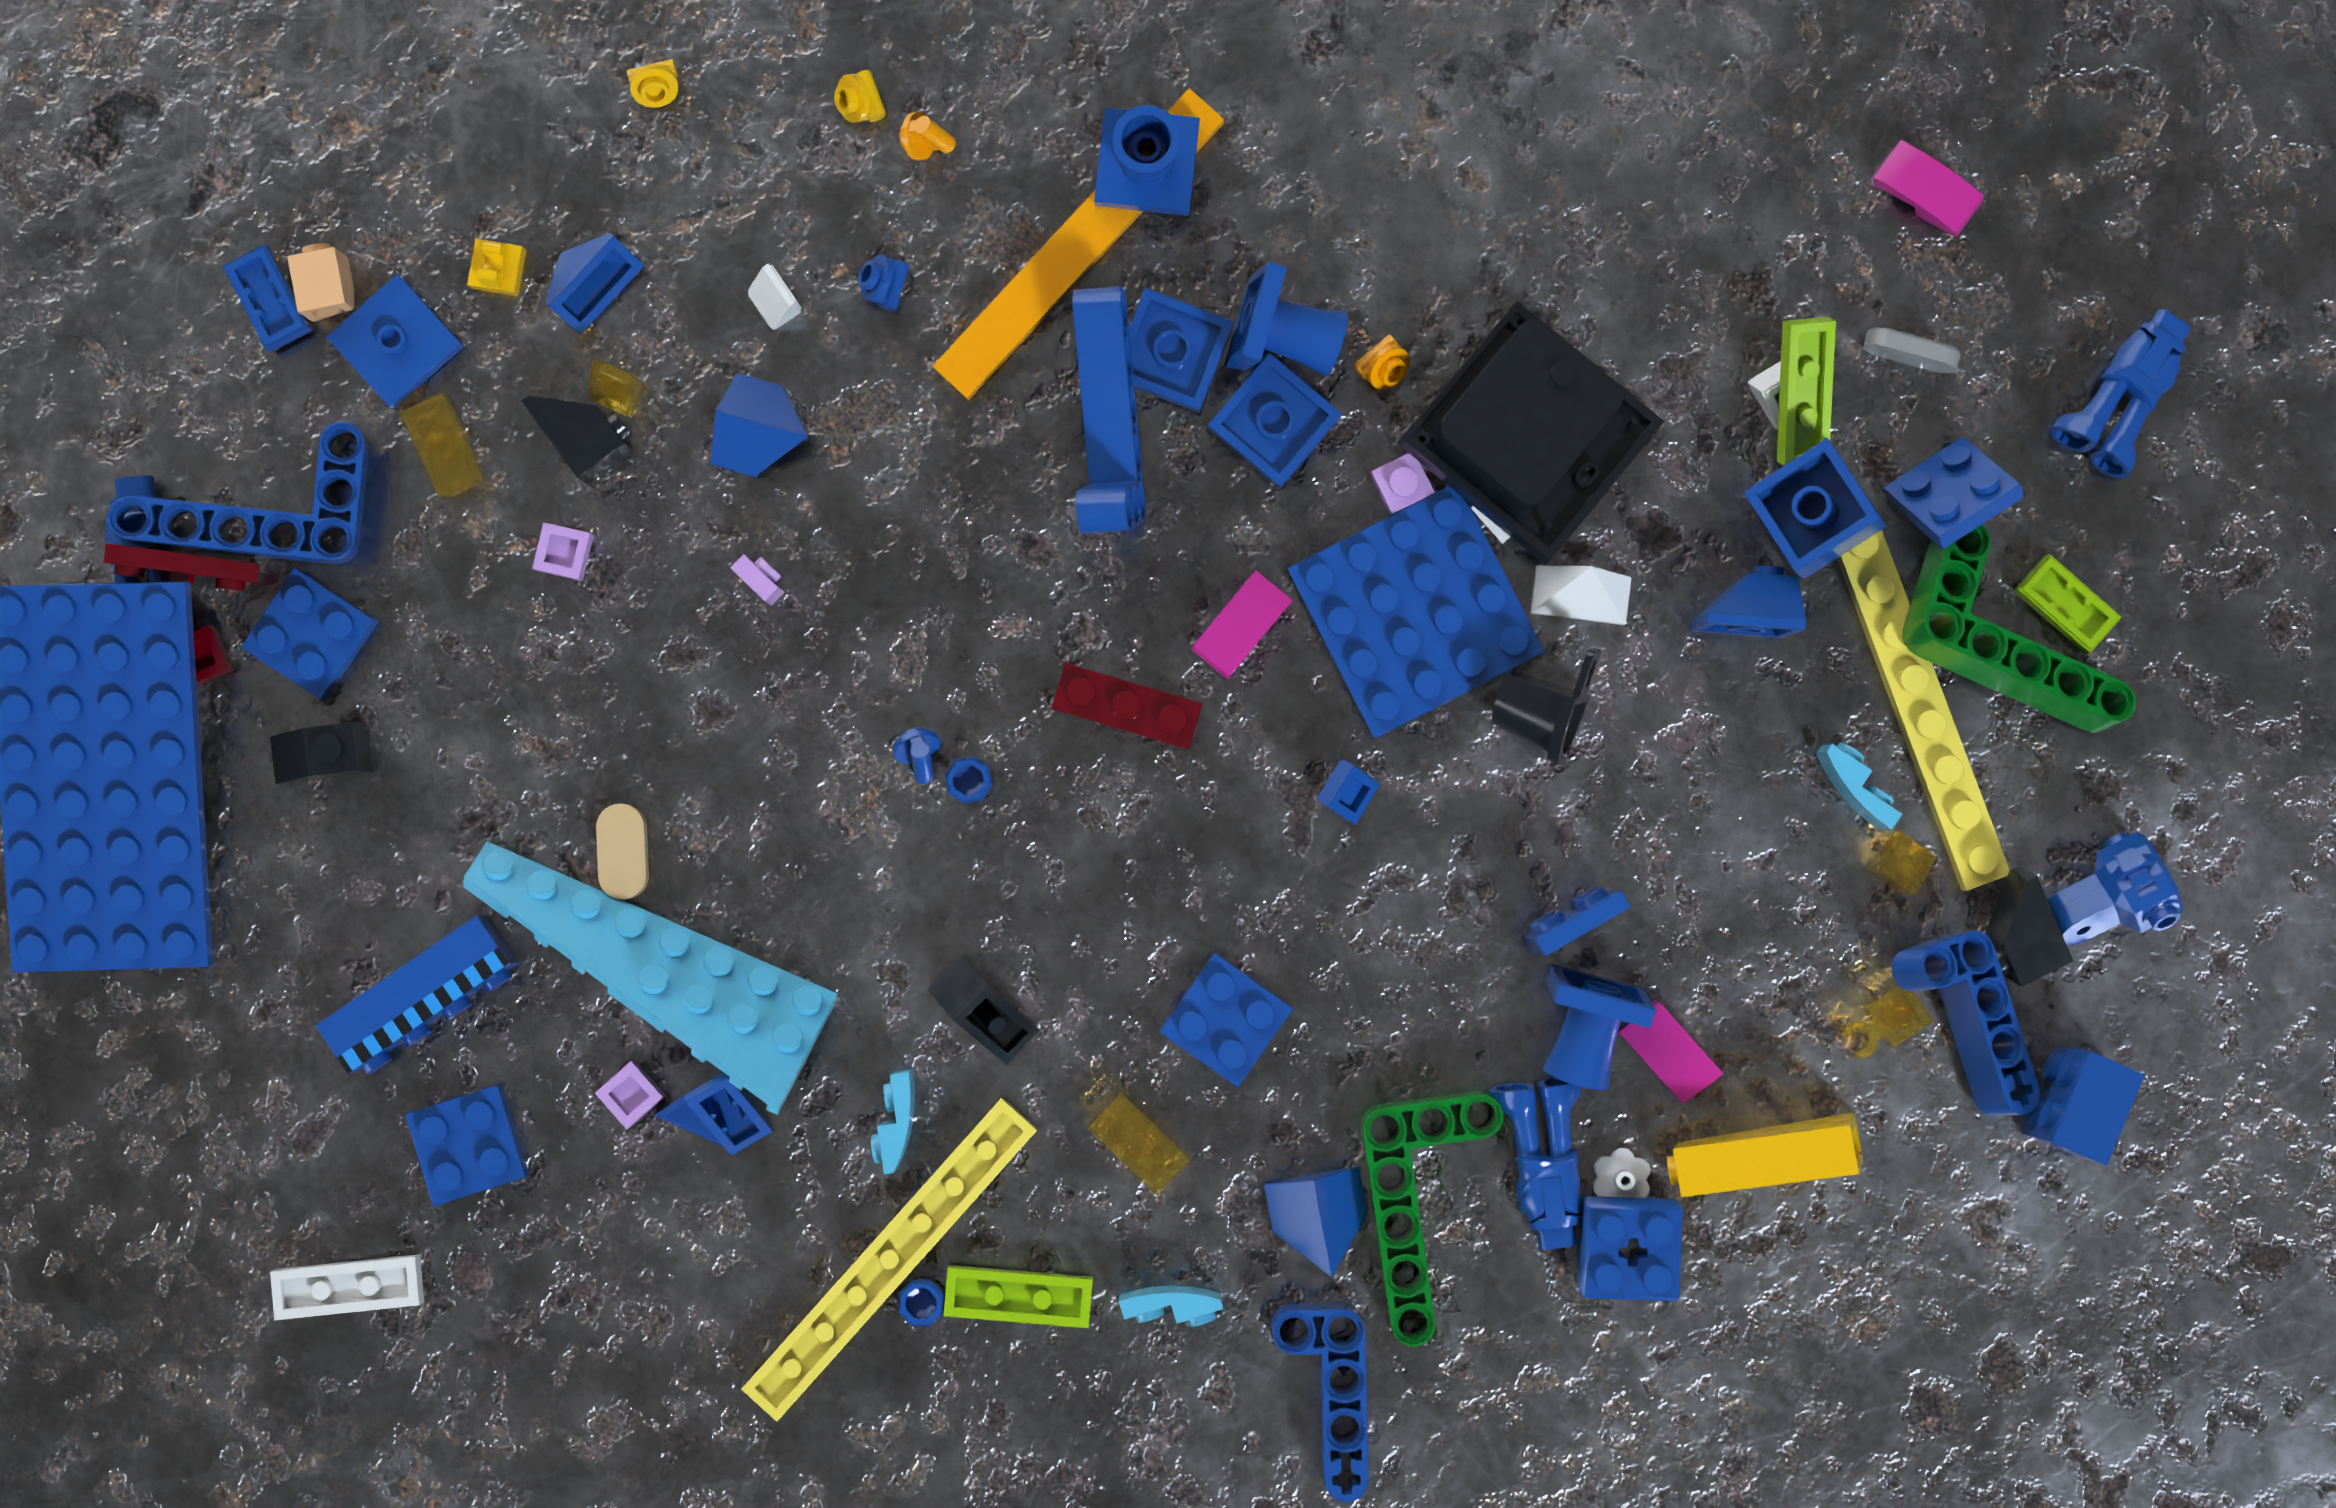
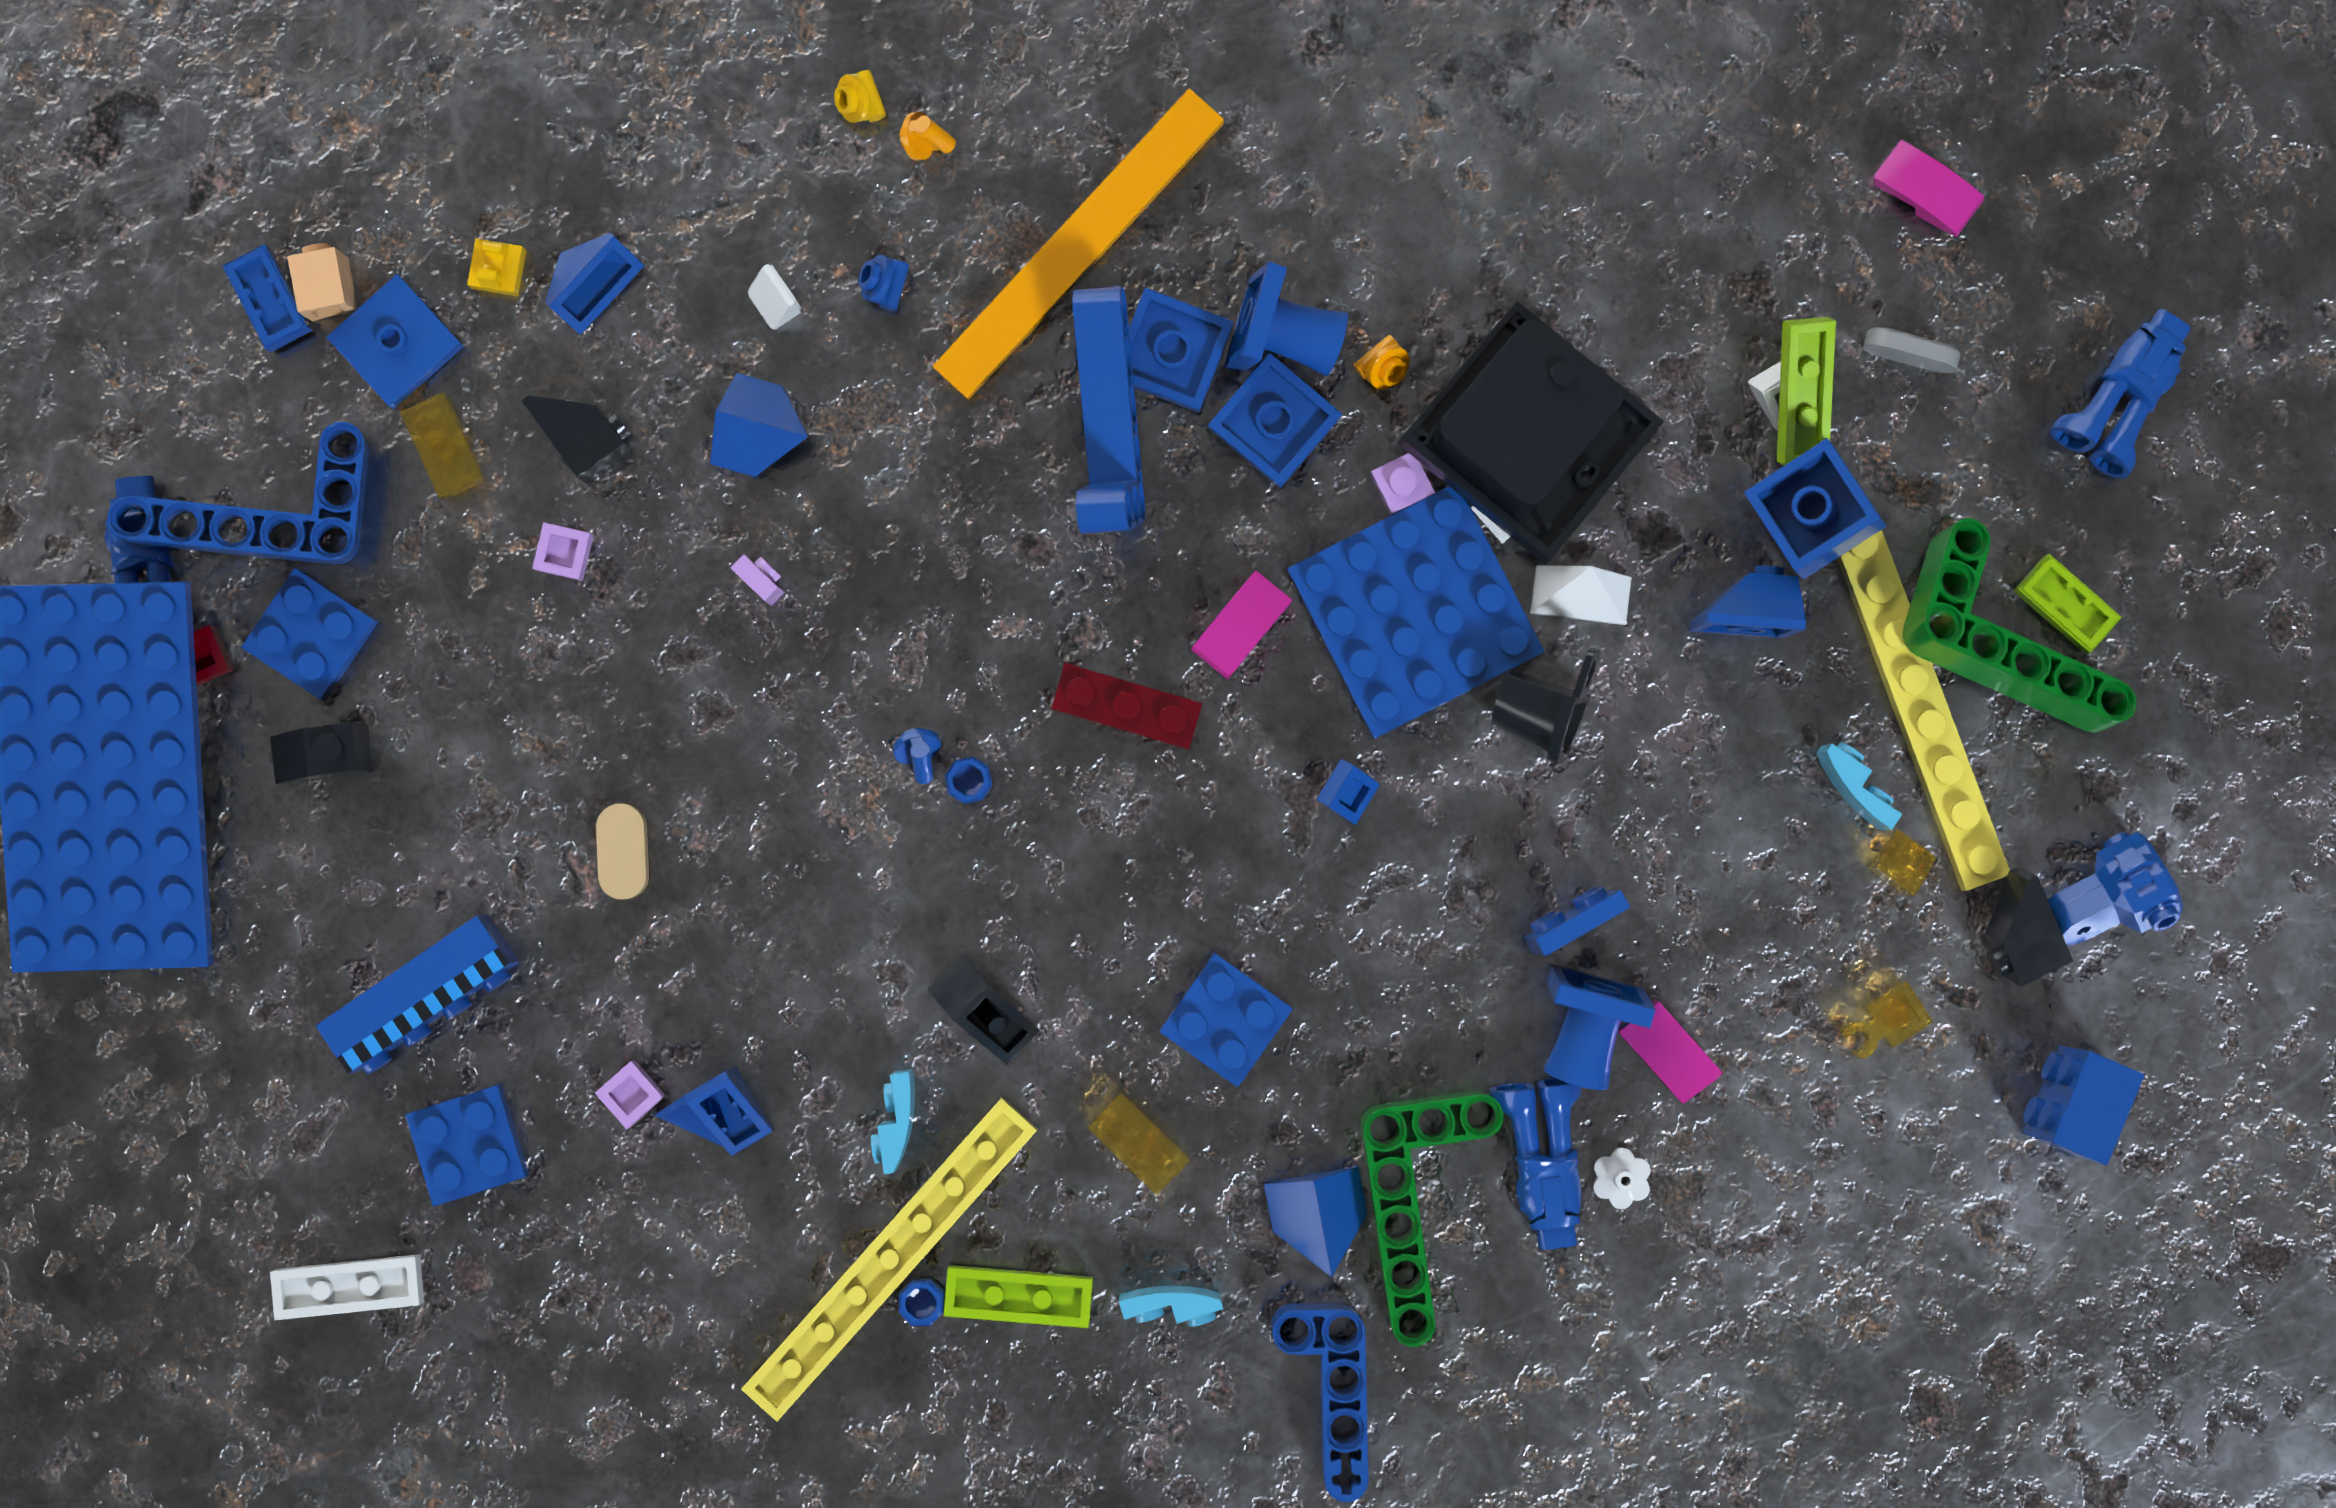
(180, 567): dark red plate -> none
(615, 388): clear yellow slope -> none
(654, 83): yellow plate -> none
(711, 997): medium azure wing -> none
(1153, 182): blue plant -> none
(1609, 1225): blue brick -> none
(1767, 1156): yellow slope -> none
(1953, 492): blue plate -> none
(1979, 1015): blue beam -> none

